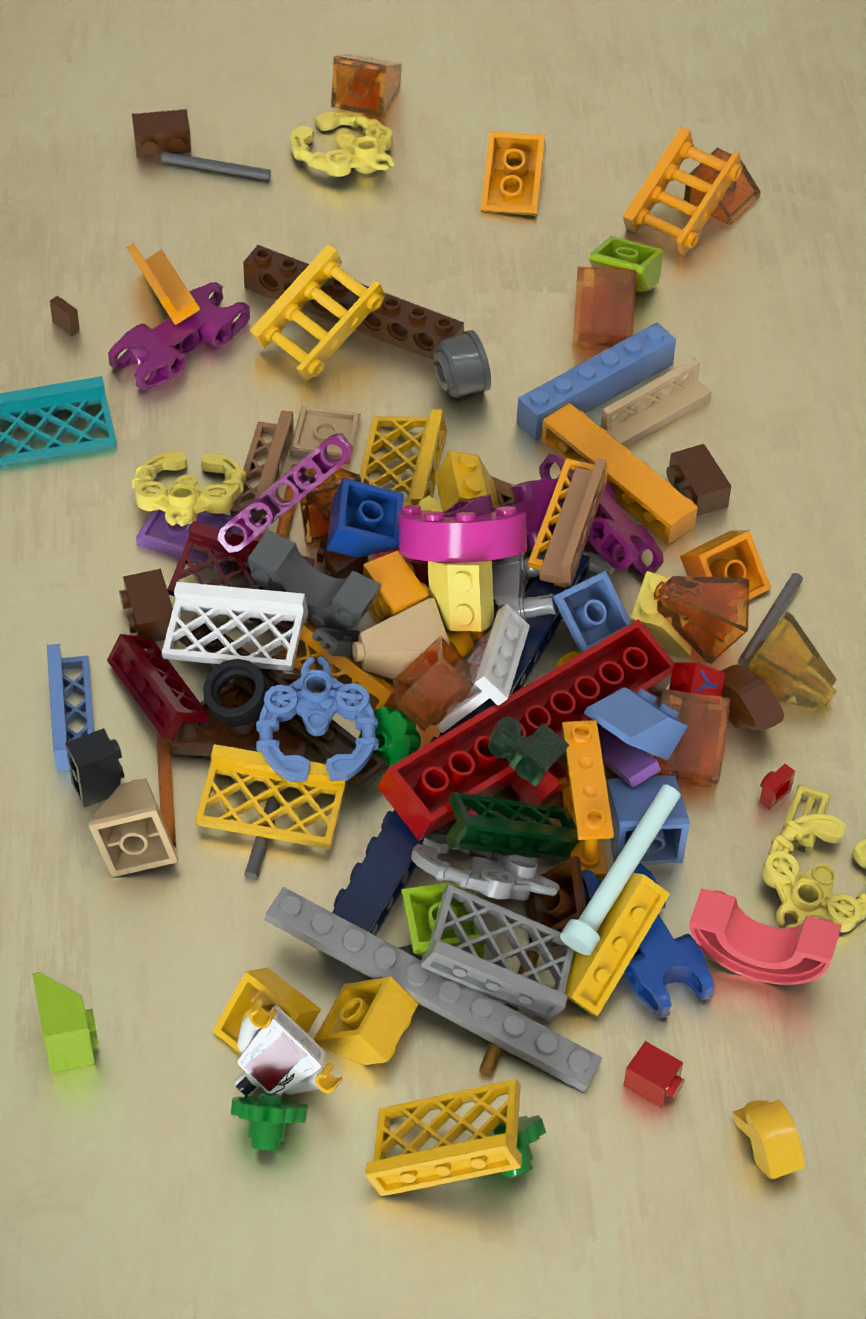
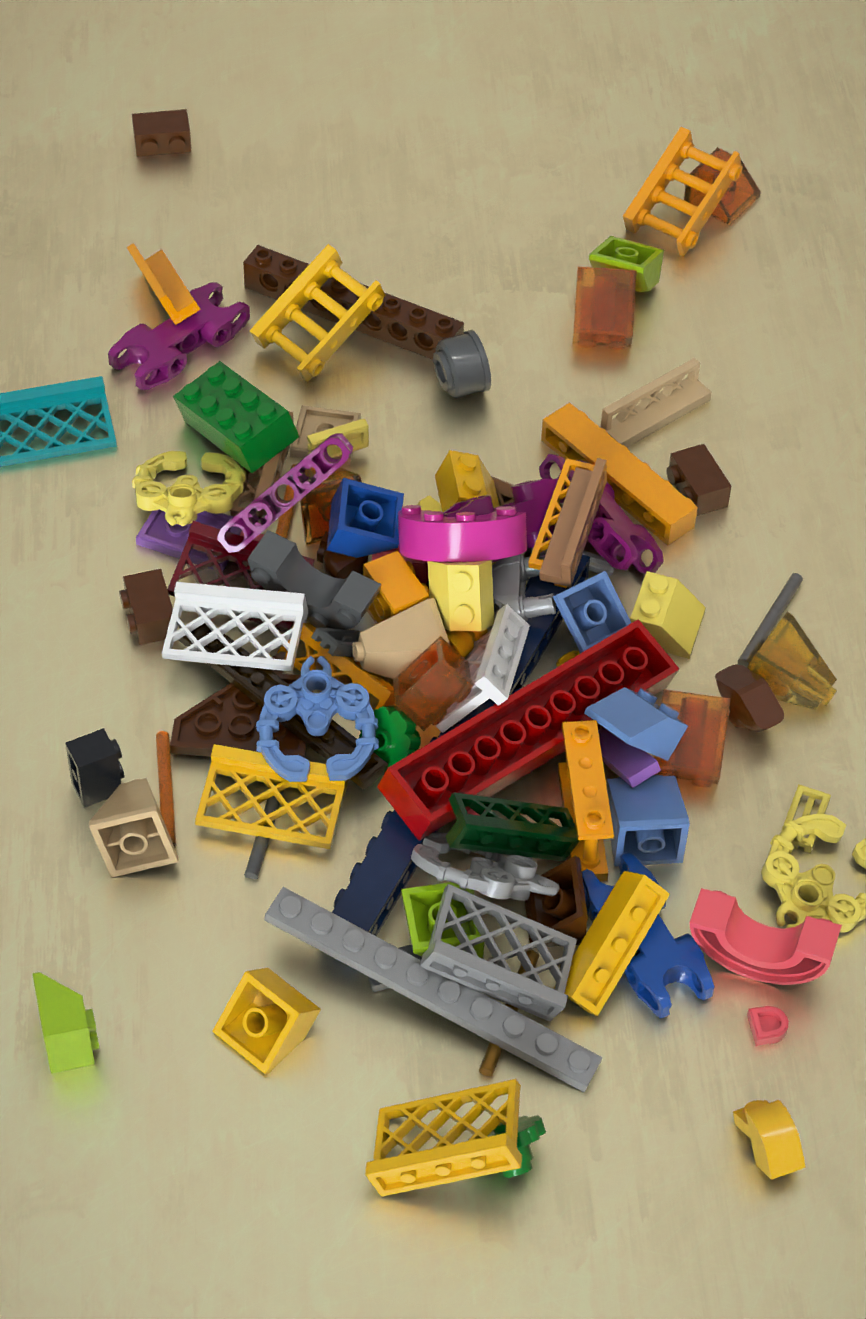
(59, 705): medium blue fence -> none
(64, 315): reddish brown tile -> none
(155, 685): dark red fence -> none
(217, 166): dark grey bar -> none
(226, 672): black tyre -> none
(236, 416): none -> green brick
(268, 1117): green plant -> none
(280, 1056): torso -> none
(352, 152): light yellow piece -> none
(356, 432): none -> light yellow tile
(364, 84): clear orange slope -> none
(367, 1020): yellow slope -> none
(426, 460): yellow fence -> none
(513, 173): light orange slope -> none
(529, 756): clear green brick -> none
(545, 791): red brick -> none
(582, 933): light aqua piece -> none
(599, 377): medium blue brick -> none
(654, 1074): red brick -> none
(696, 679): red brick -> none
(705, 611): clear orange slope -> none
(729, 556): light orange slope -> none
(767, 1024): none -> coral tile
(776, 786): red plate -> none

